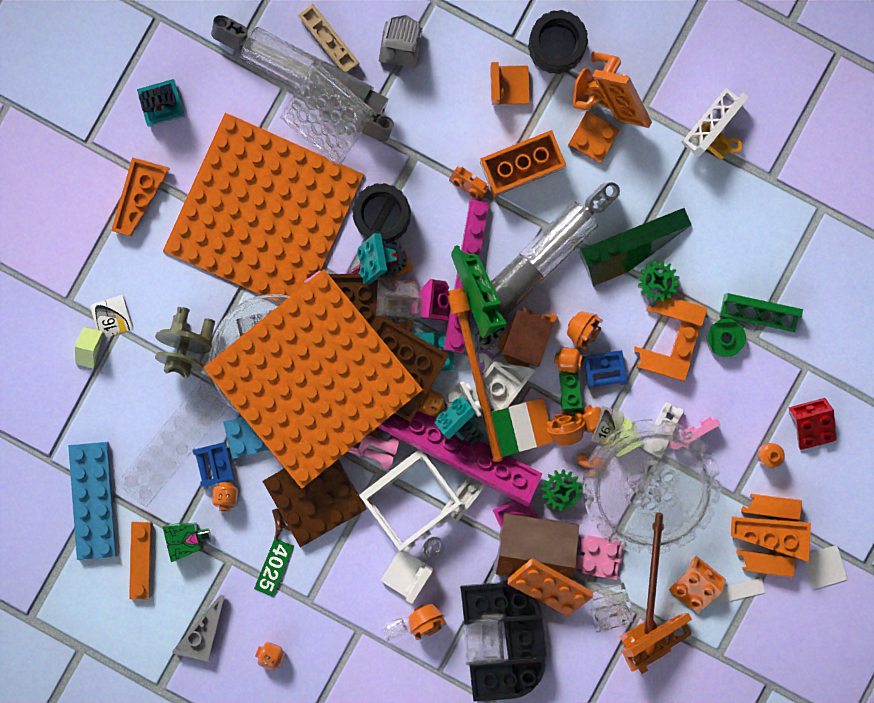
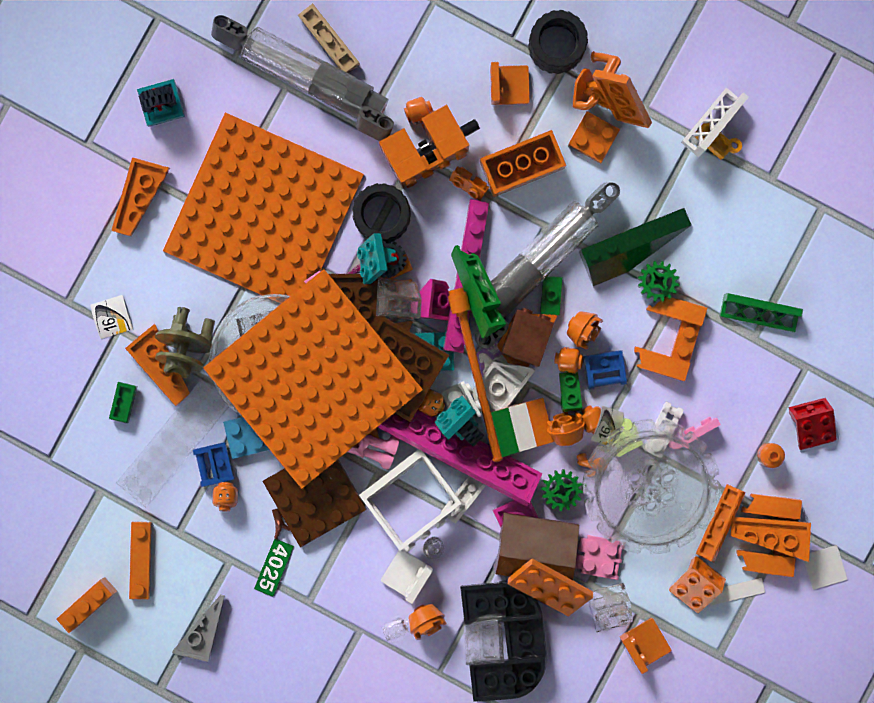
(86, 605): none -> orange brick
(88, 347): yellowish green slope -> none
(92, 500): dark azure plate -> none
(123, 402): none -> green plate
(143, 351): none -> orange wing
(184, 539): green torso -> none
(270, 656): orange head -> none
(326, 114): clear plate -> none
(401, 41): light grey piece -> none
(417, 109): none -> orange head
(445, 145): none -> orange piece
(551, 295): none -> green plate
(654, 637): orange fence -> none
(658, 527): copper bar -> none
(718, 346): green plate -> none
(720, 523): none -> orange plate

